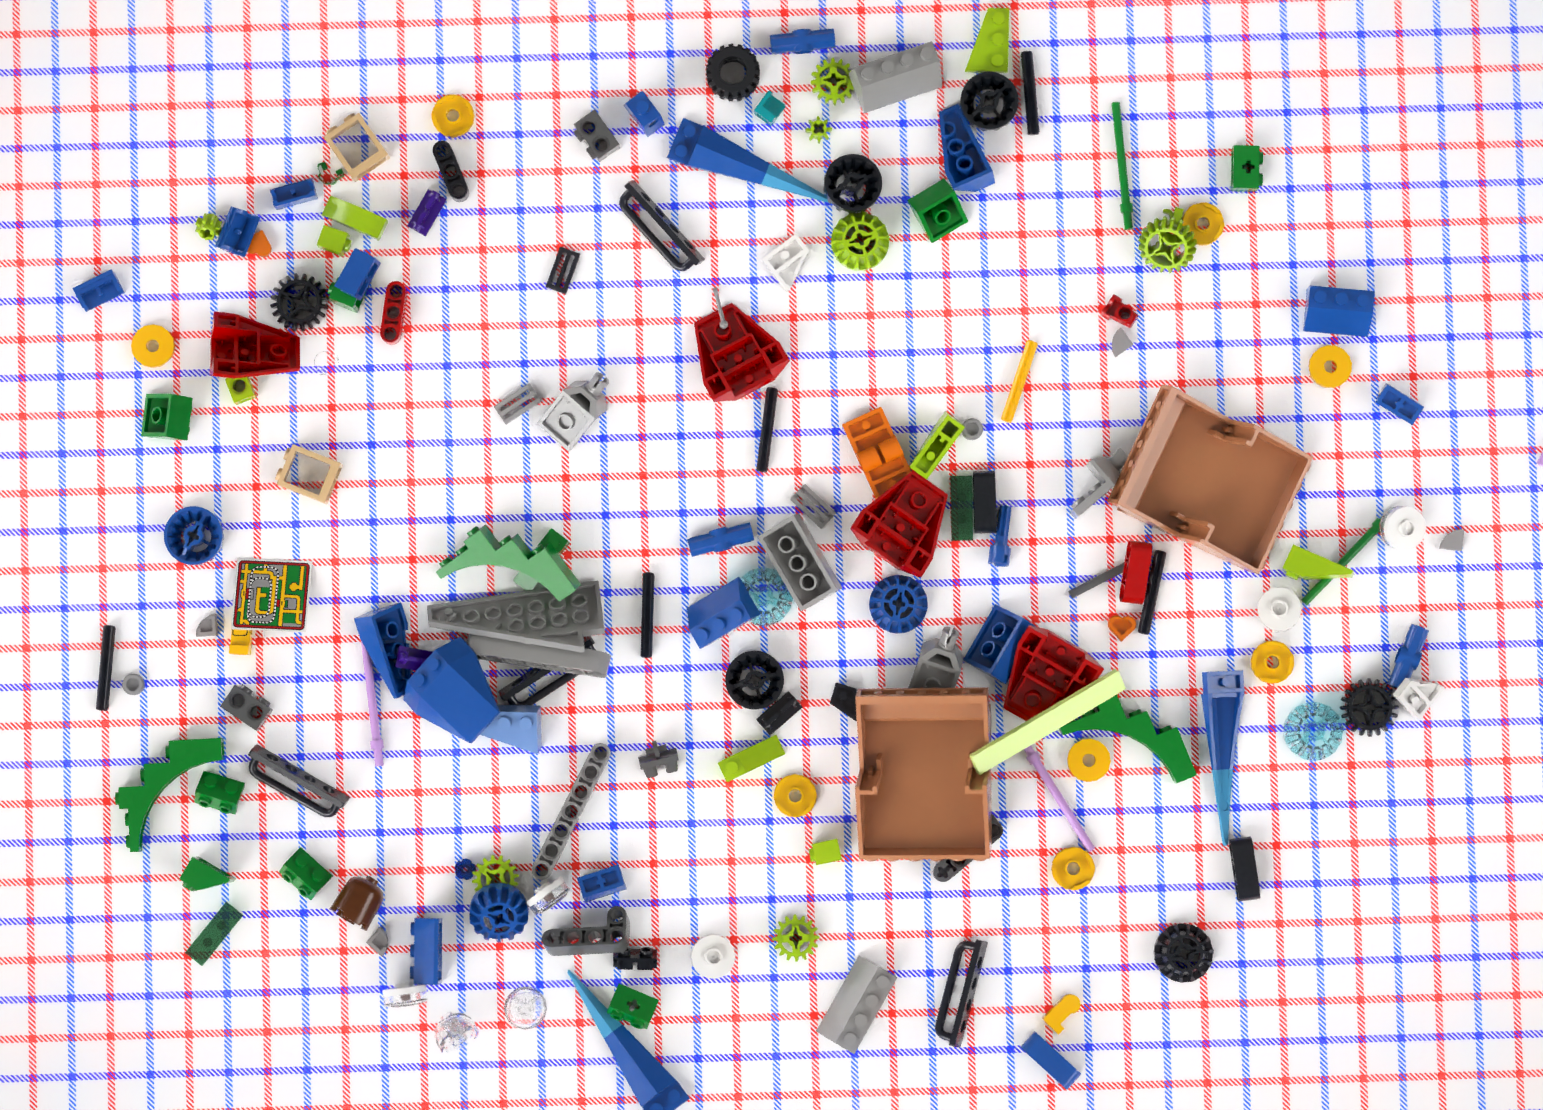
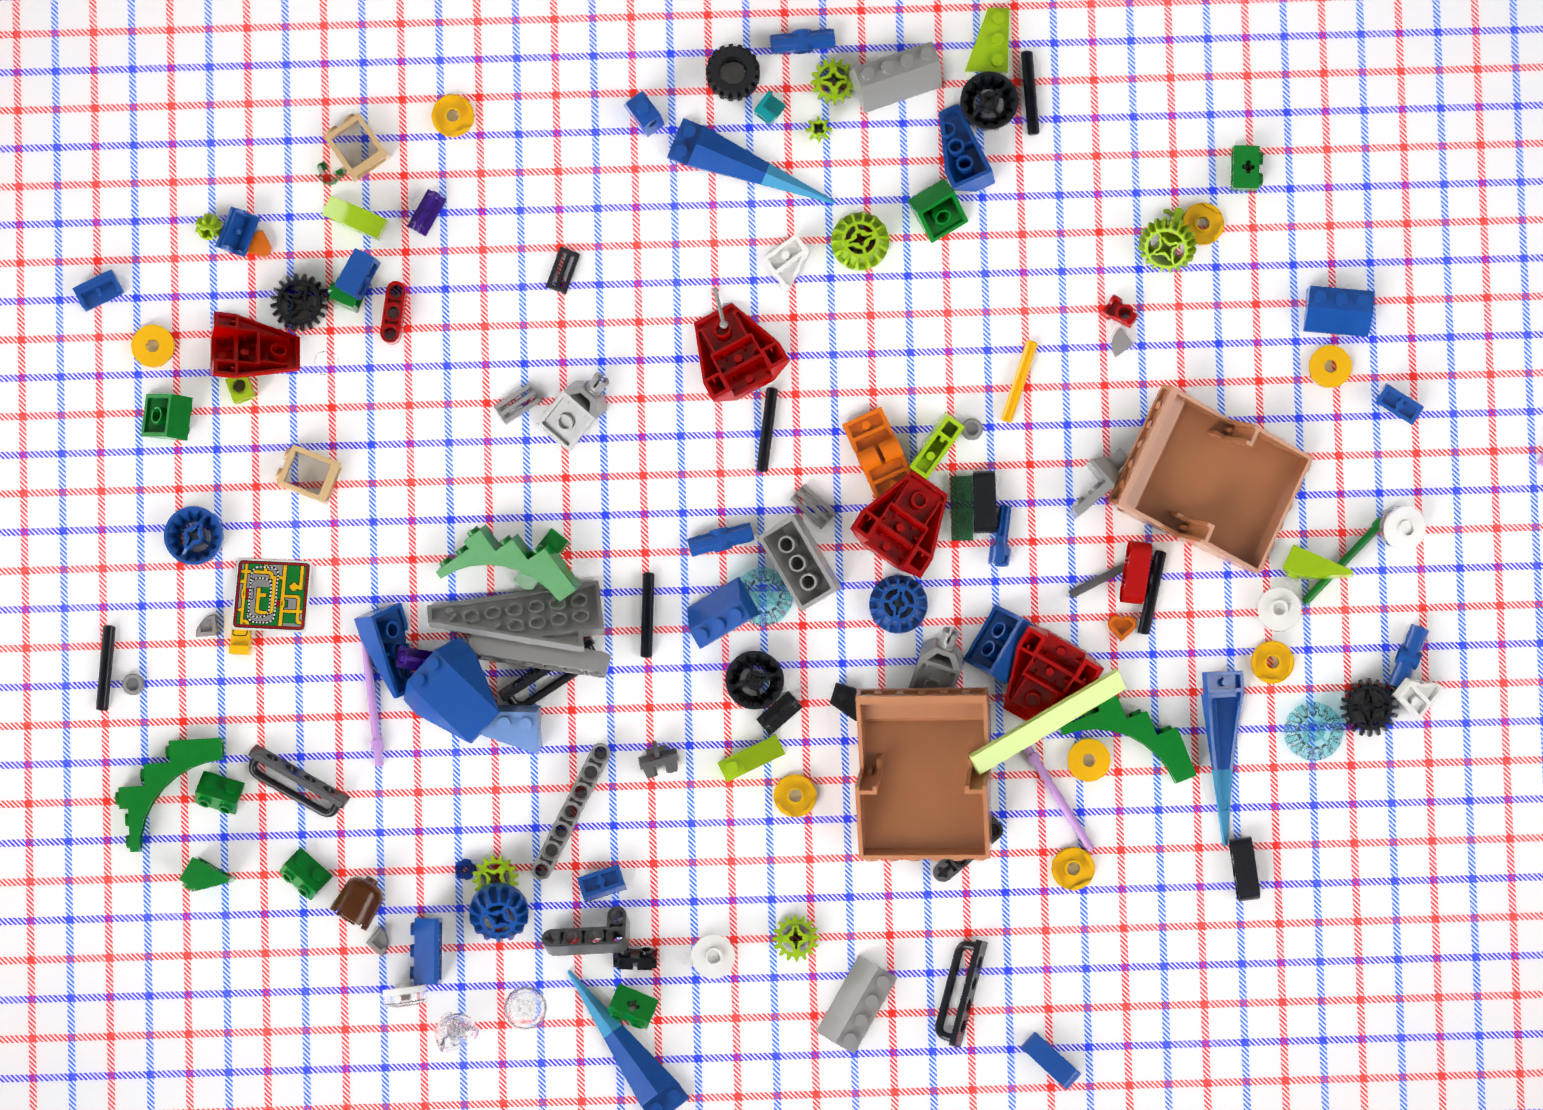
(214, 933): clear green tile -> none
(244, 711): dark grey brick -> none
(293, 194): blue hinge -> none
(334, 240): lime brick -> none
(450, 161): black beam -> none
(548, 896): clear piece -> none
(600, 133): dark grey brick -> none
(664, 222): black piece -> none
(825, 852): lime brick -> none
(862, 172): black gear -> none
(1060, 1011): yellow leg -> none
(1126, 207): green bar -> none
(1163, 957): black gear -> none
(1453, 540): light grey tile -> none

